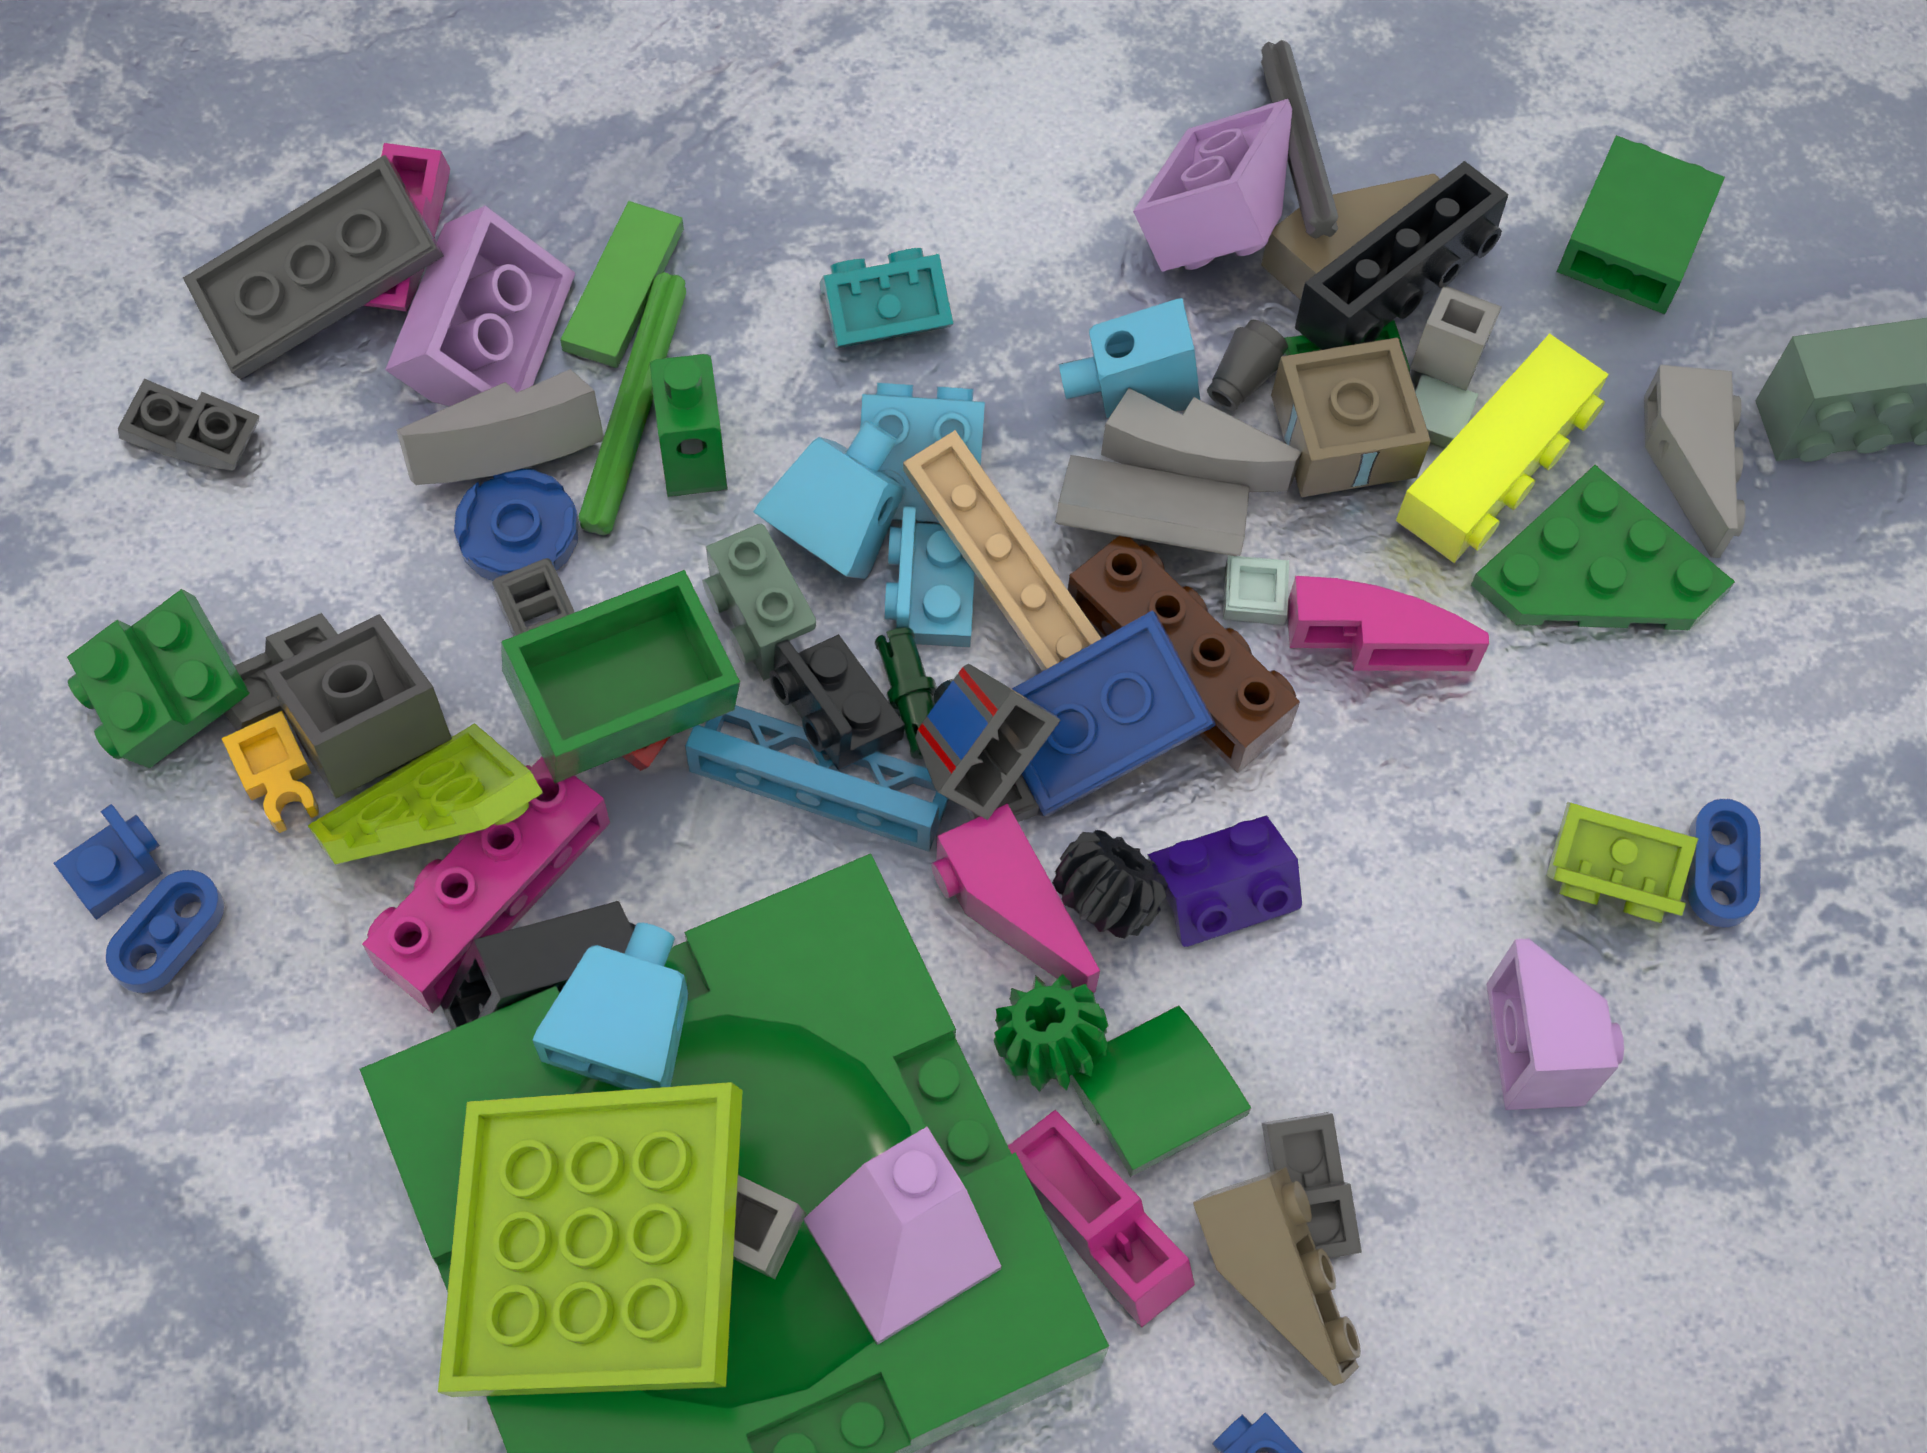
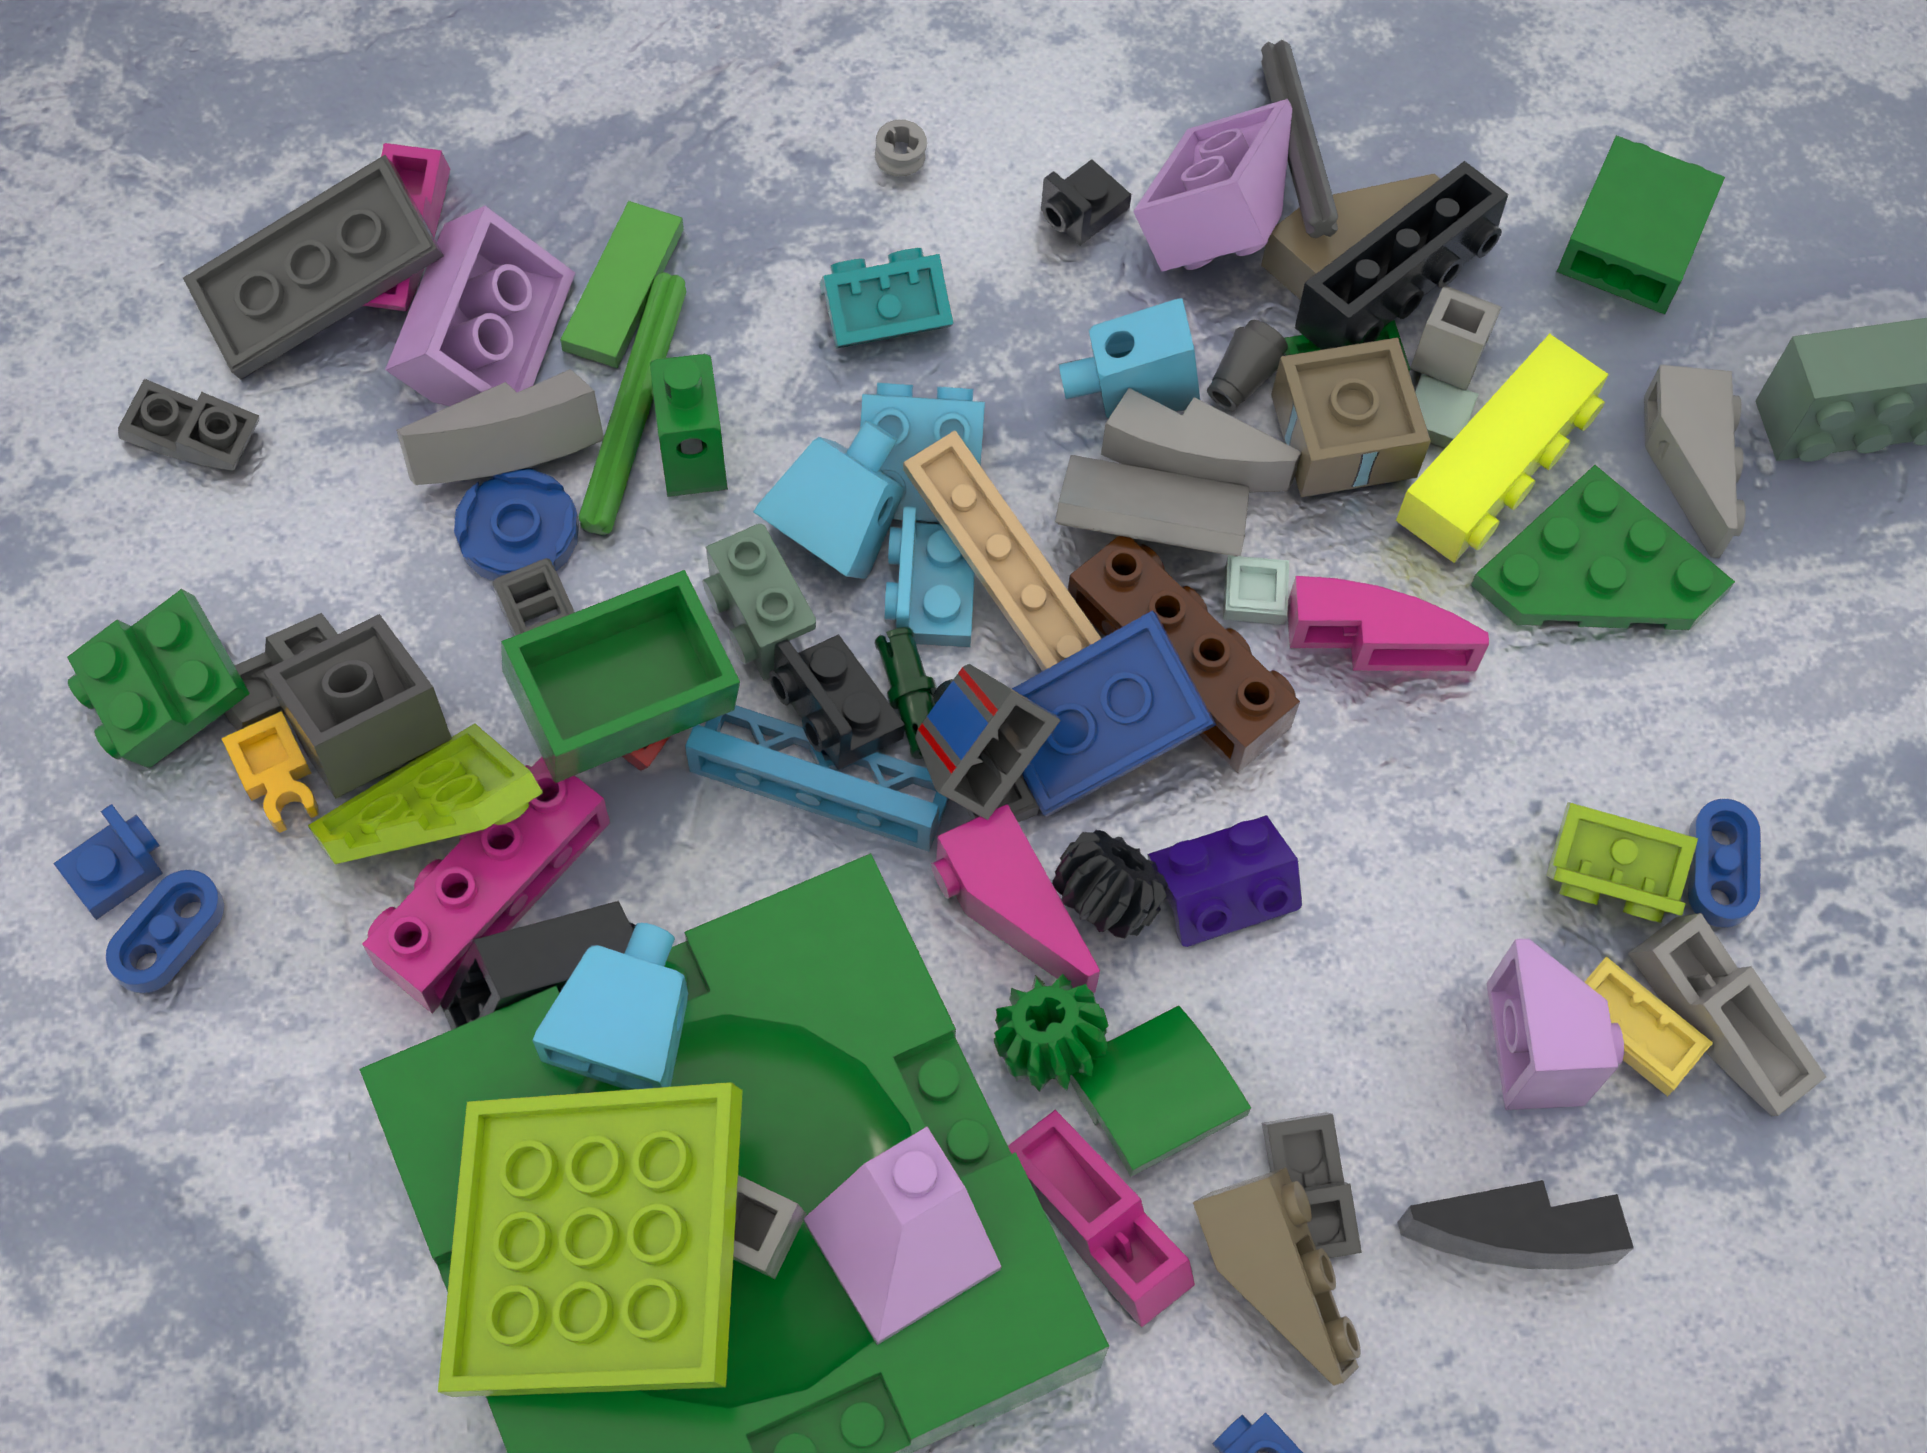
(895, 163): none -> light grey bush
(1083, 201): none -> black bracket
(1522, 1229): none -> black slope
(1654, 1036): none -> light yellow plate
(1731, 1009): none -> light grey slope

